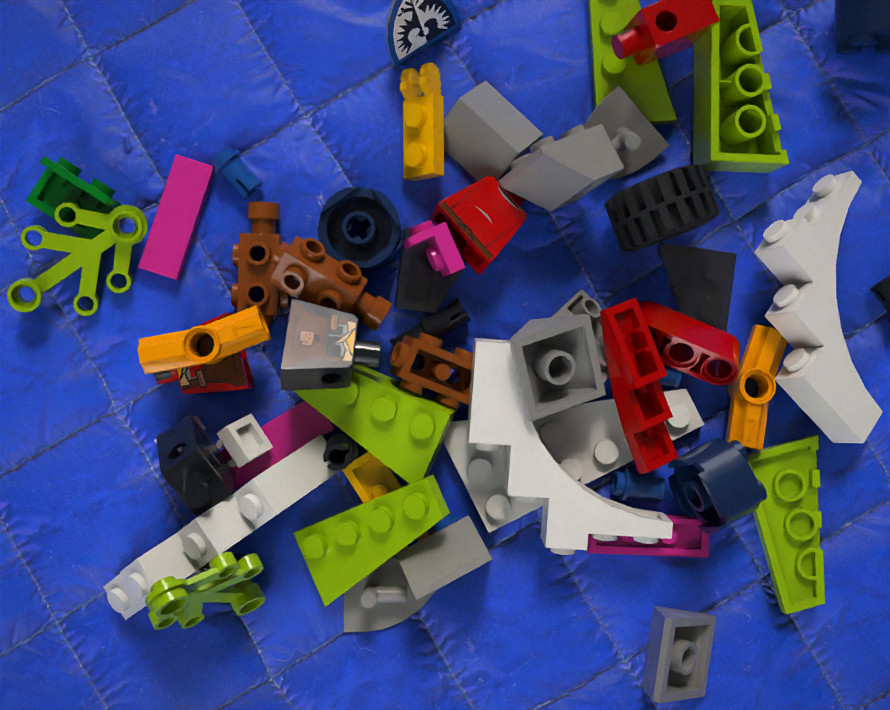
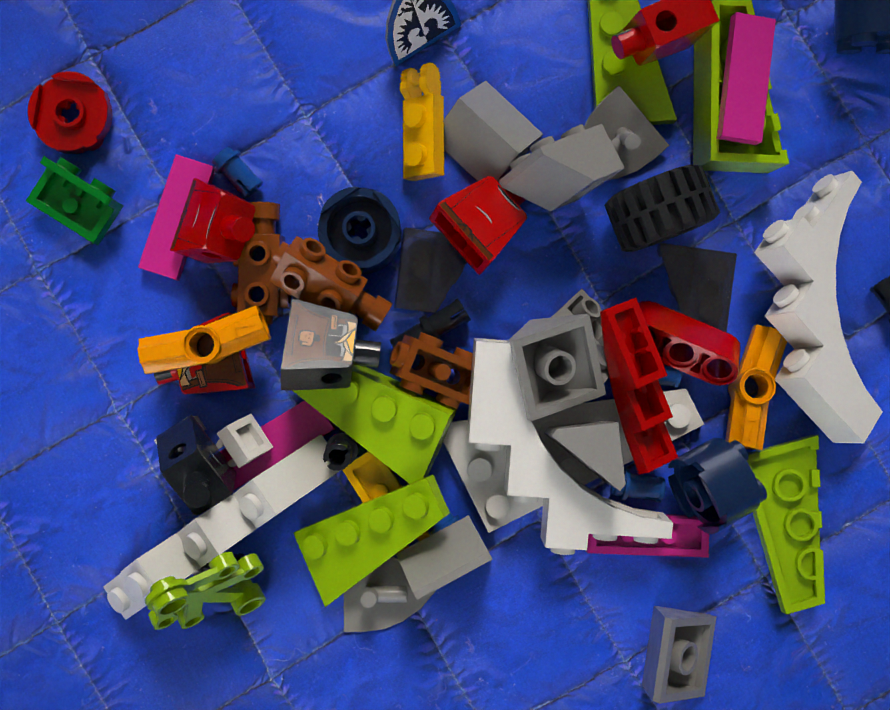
(58, 94): none -> red plate
(84, 254): lime plant -> none
(213, 225): none -> red torso
(442, 252): dark pink bracket -> none
(595, 446): none -> light grey slope
(746, 78): none -> dark pink tile

